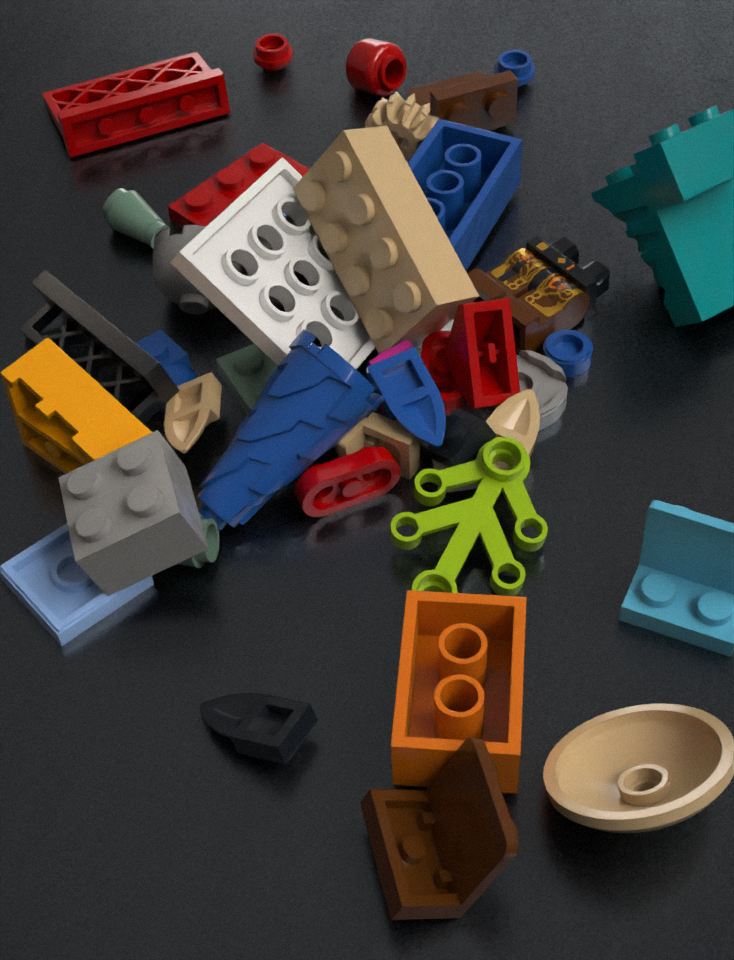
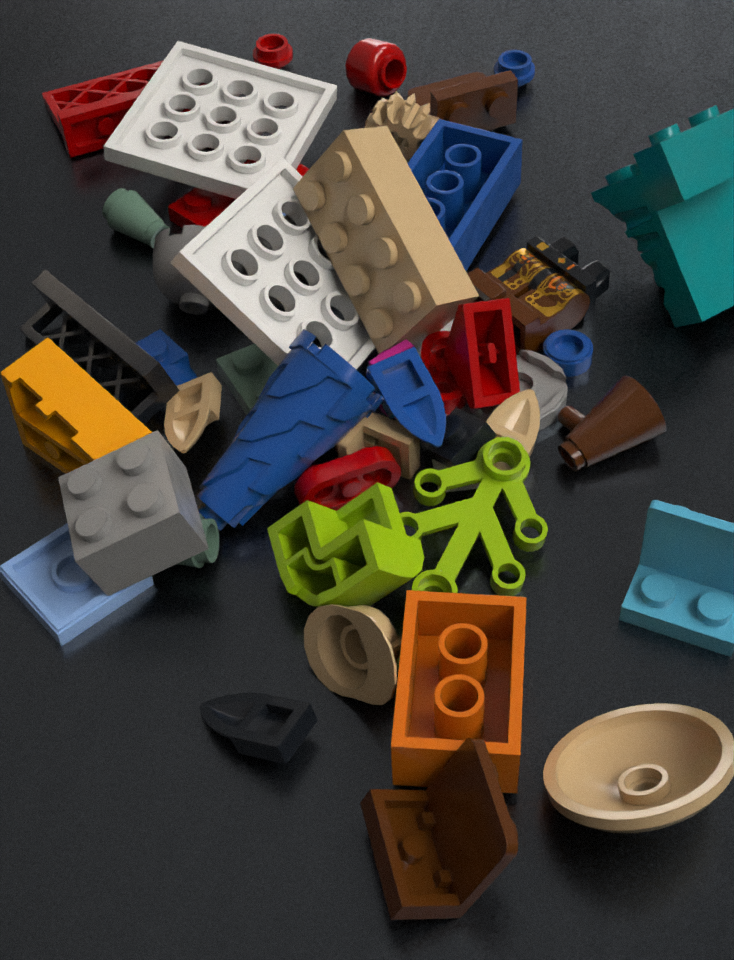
(176, 87): none -> white piece
(346, 553): none -> lime brick
(353, 651): none -> tan piece
(615, 424): none -> reddish brown piece

